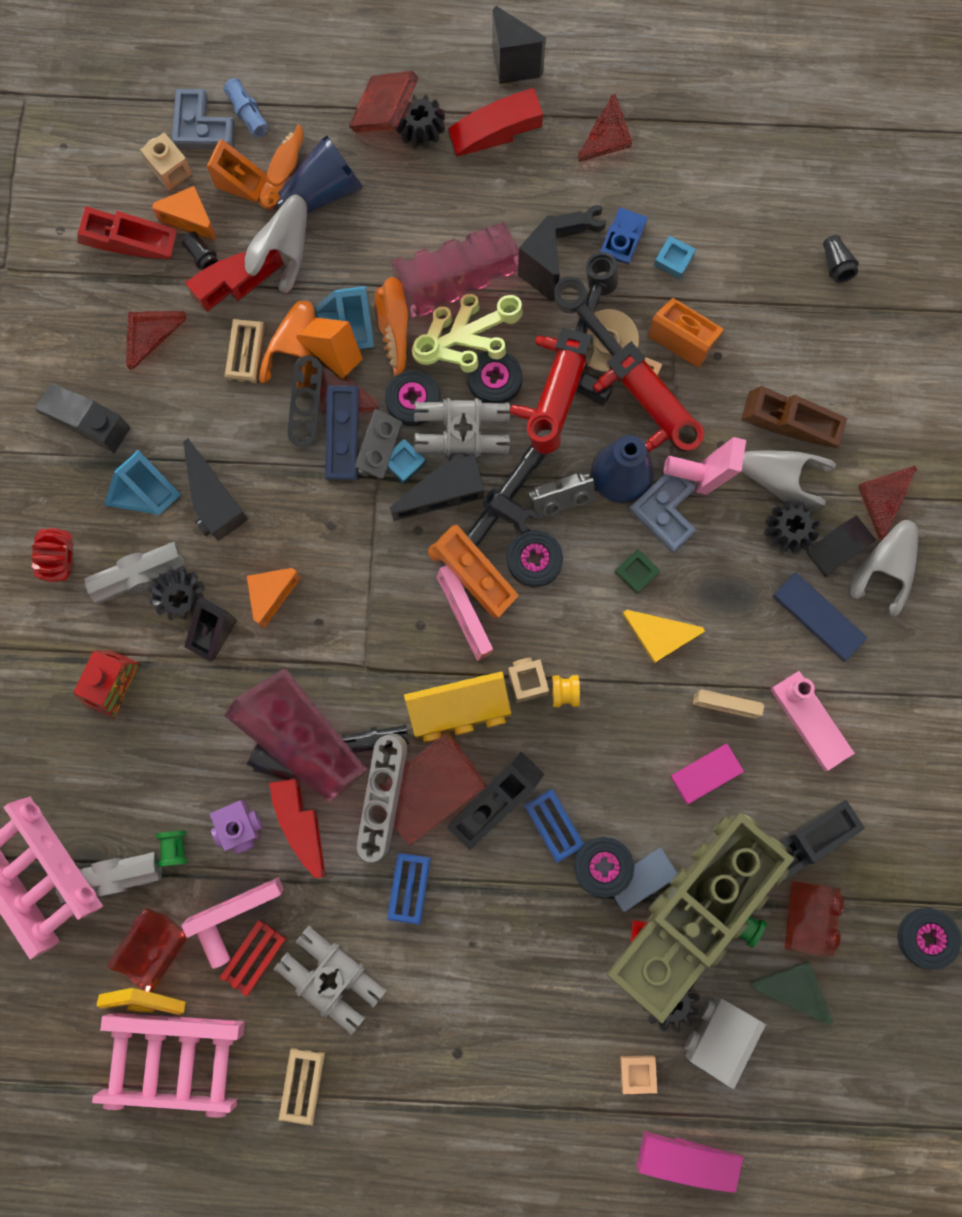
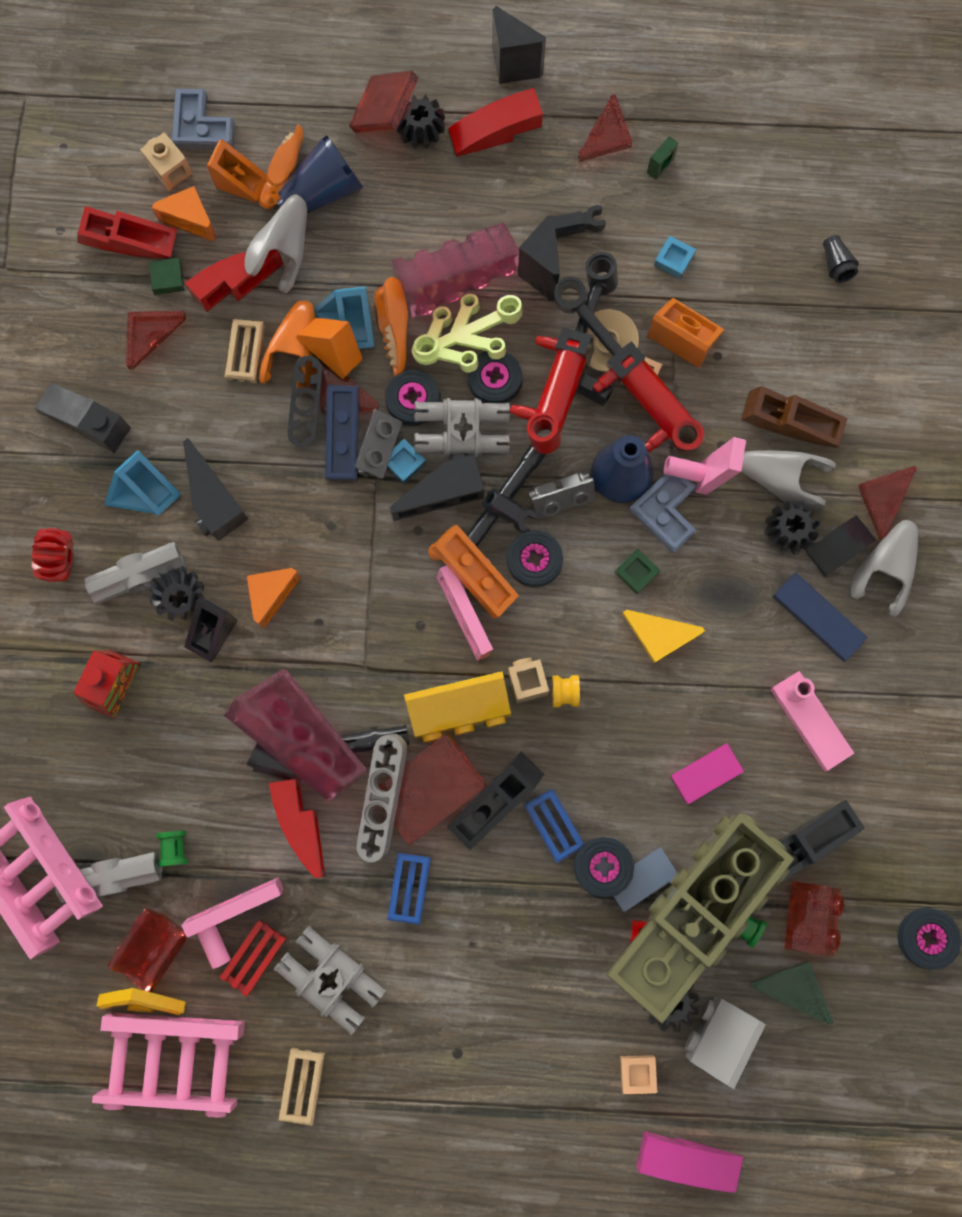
(166, 276): none -> dark green tile
(199, 251): black pin -> none
(225, 822): medium lavender brick -> none
(246, 108): medium blue pin -> none
(624, 235): blue slope -> none
(662, 157): none -> dark green tile
(728, 704): tan tile -> none

